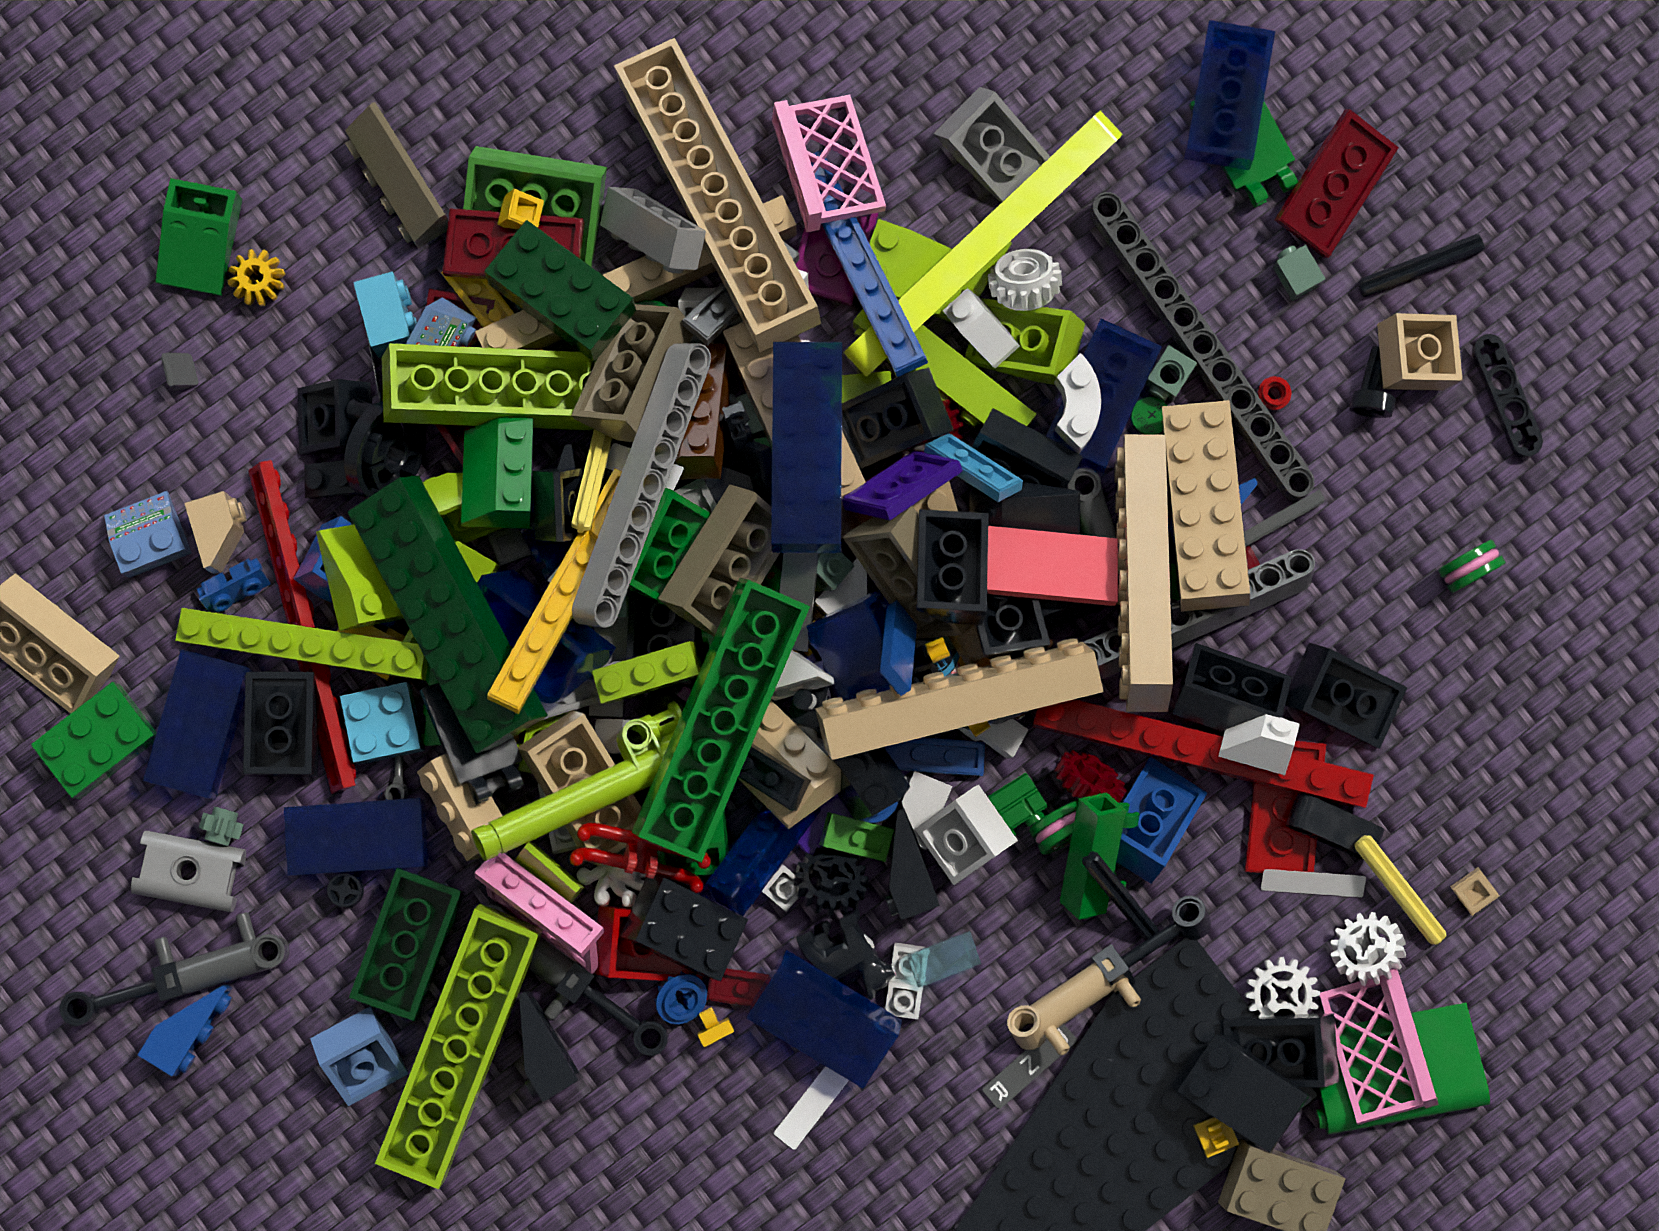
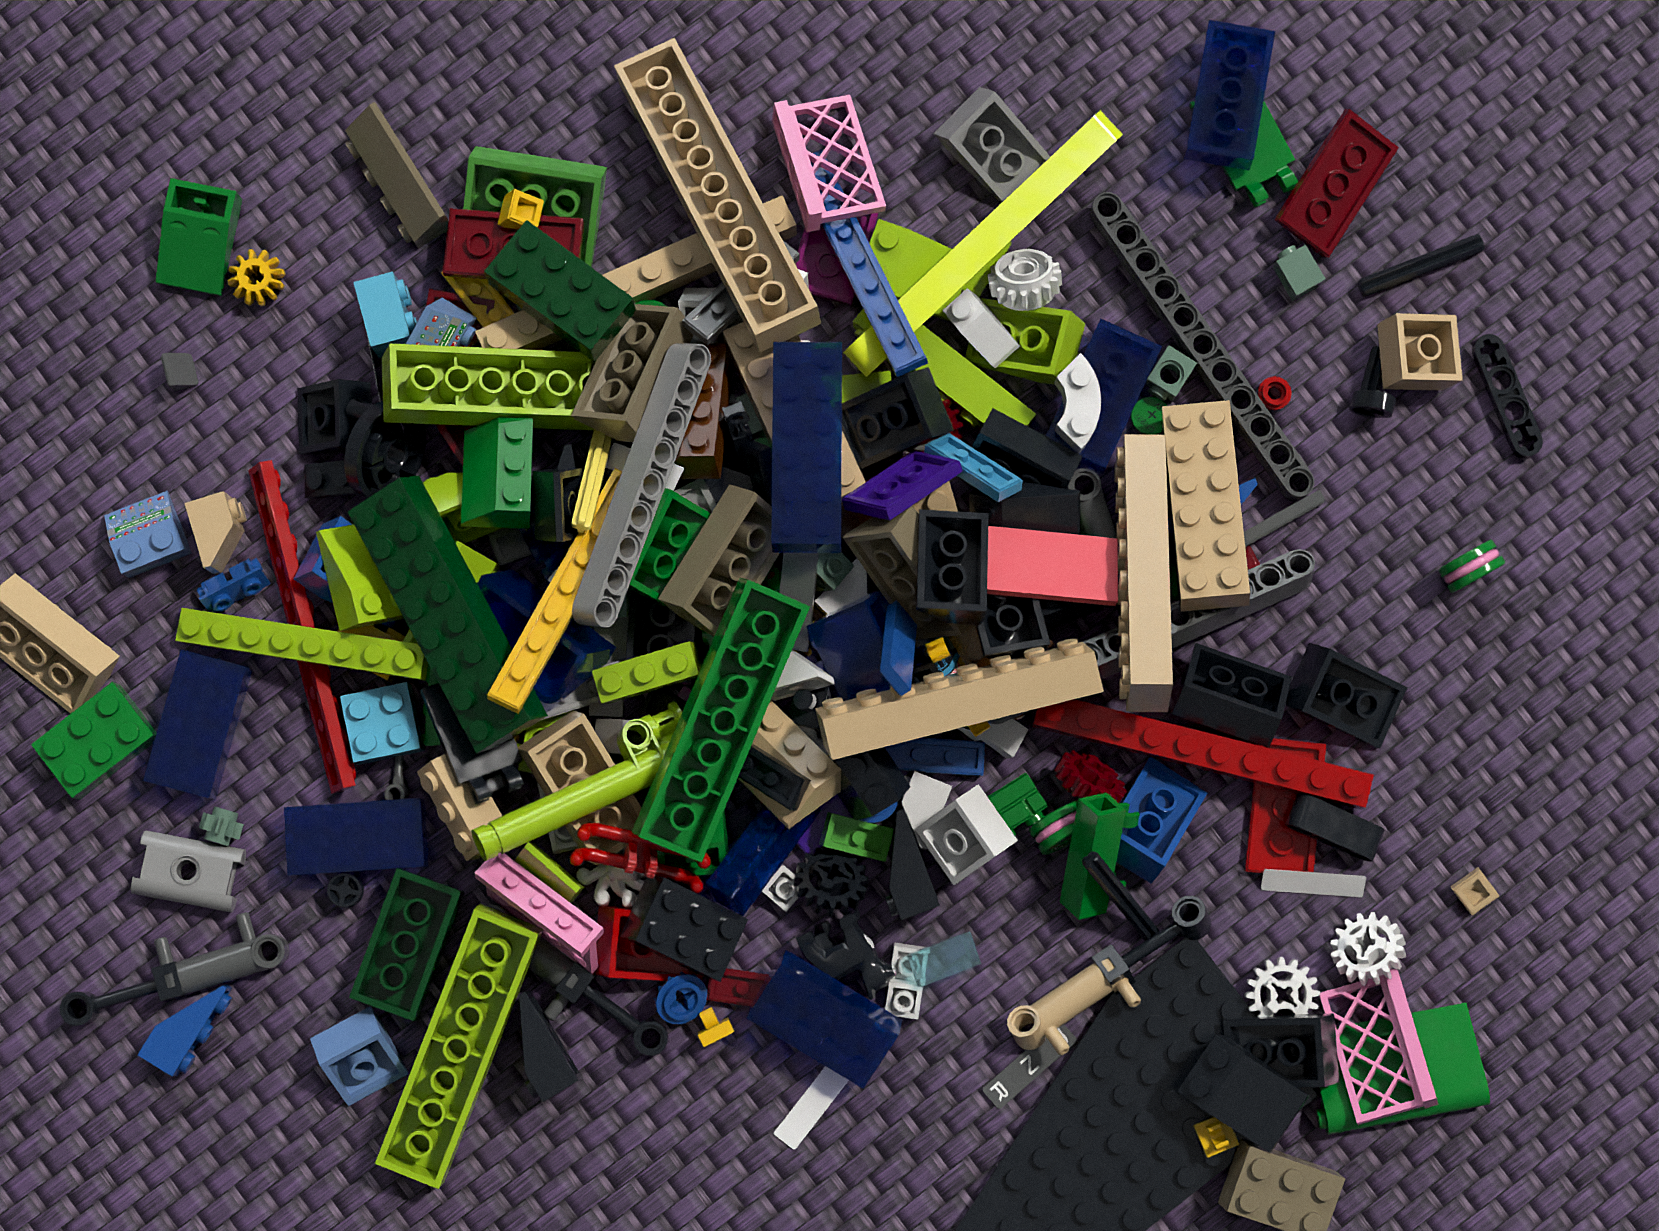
(280, 725): black slope -> none
(652, 229): light grey brick -> none
(1261, 743): white slope -> none
(1400, 889): light yellow axle -> none

